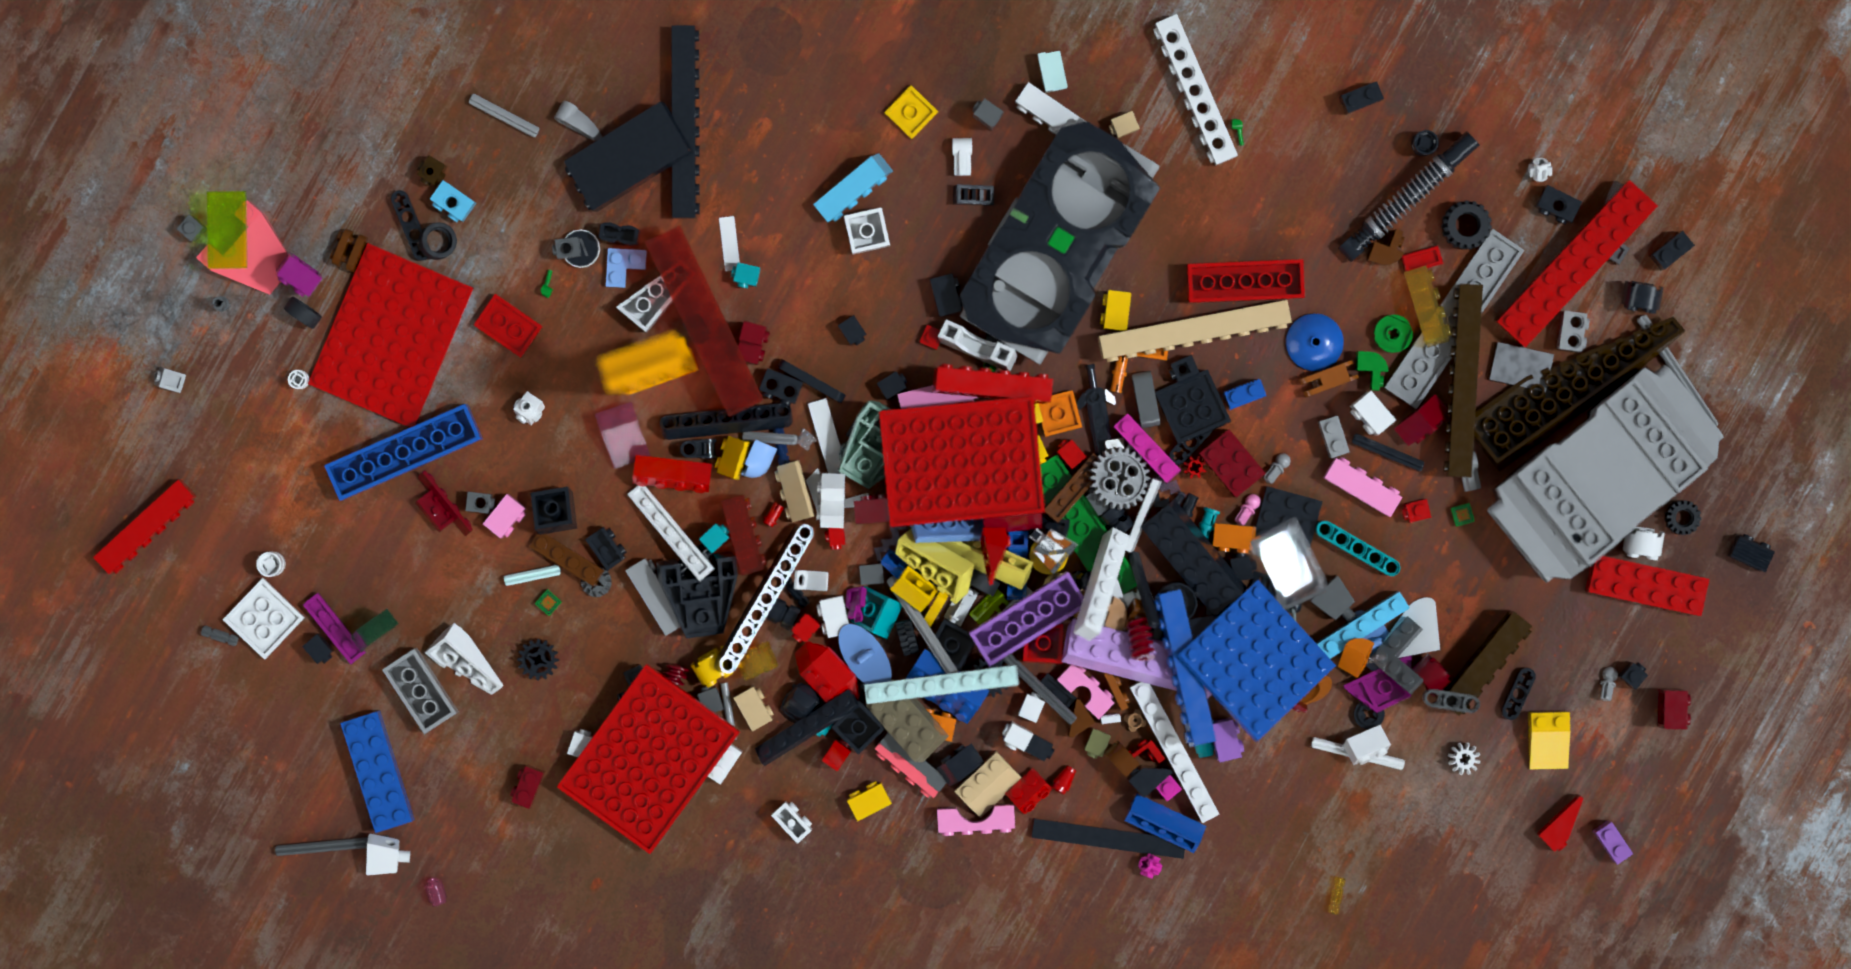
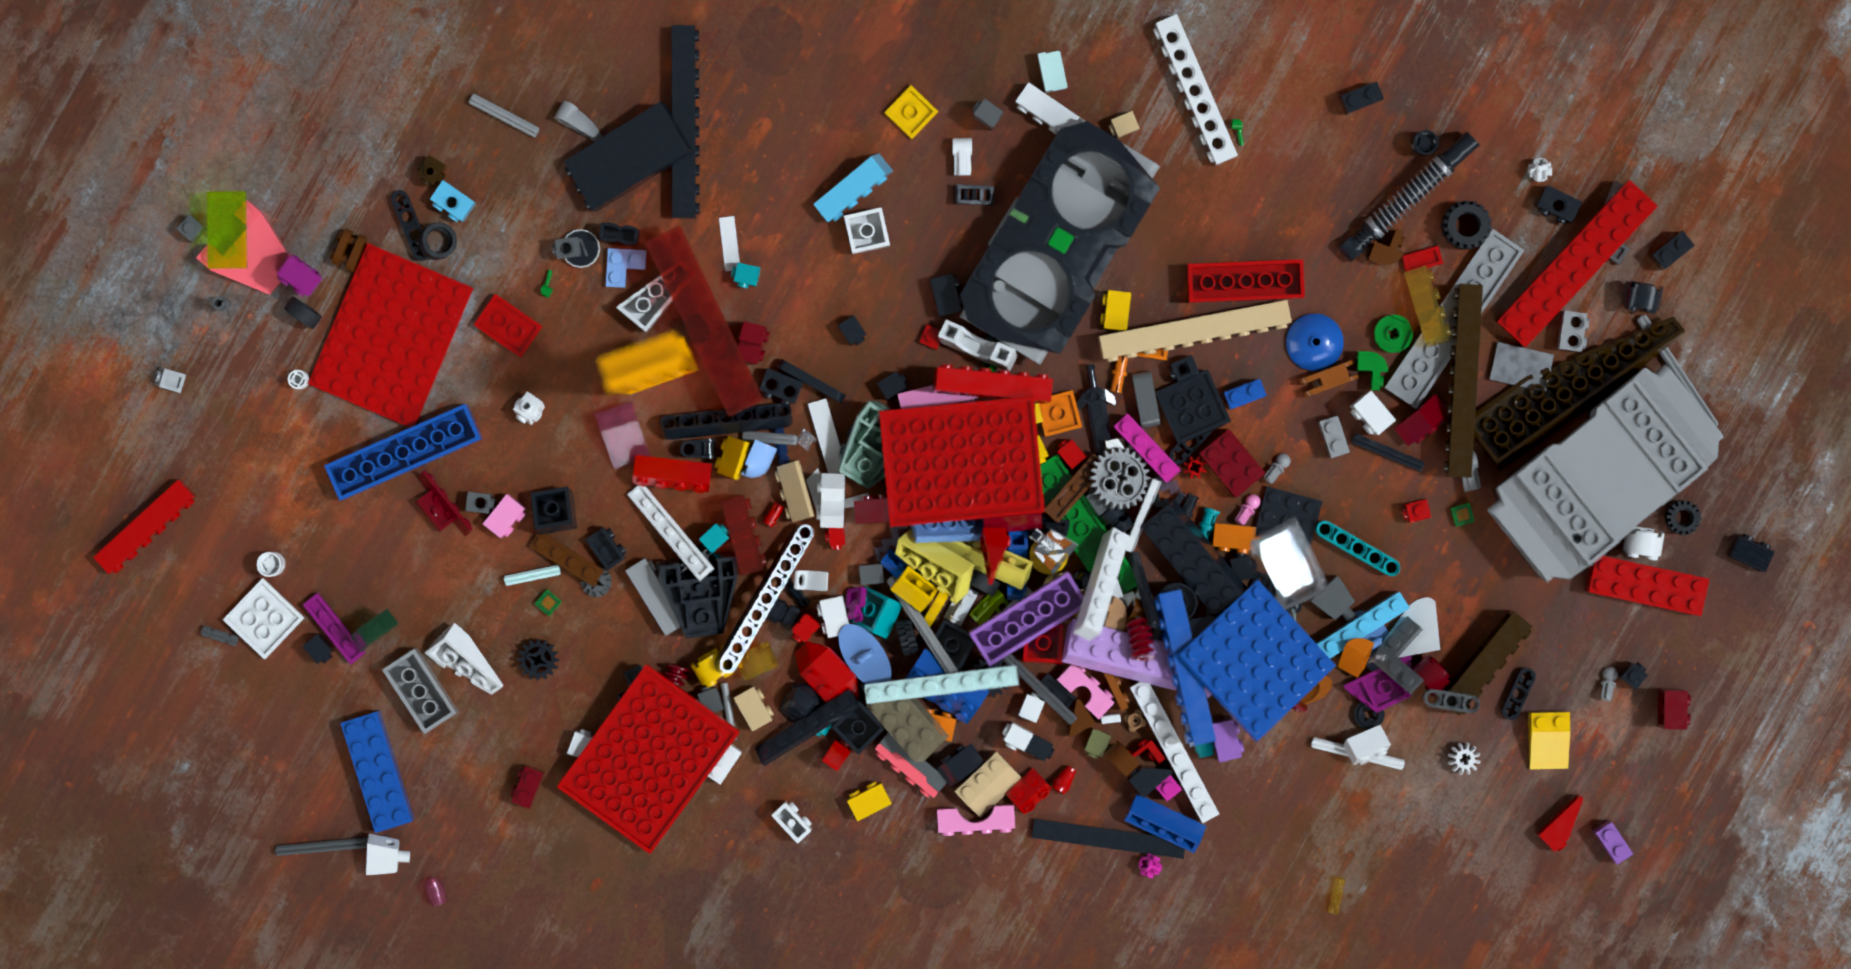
(1362, 487): bright pink brick -> none

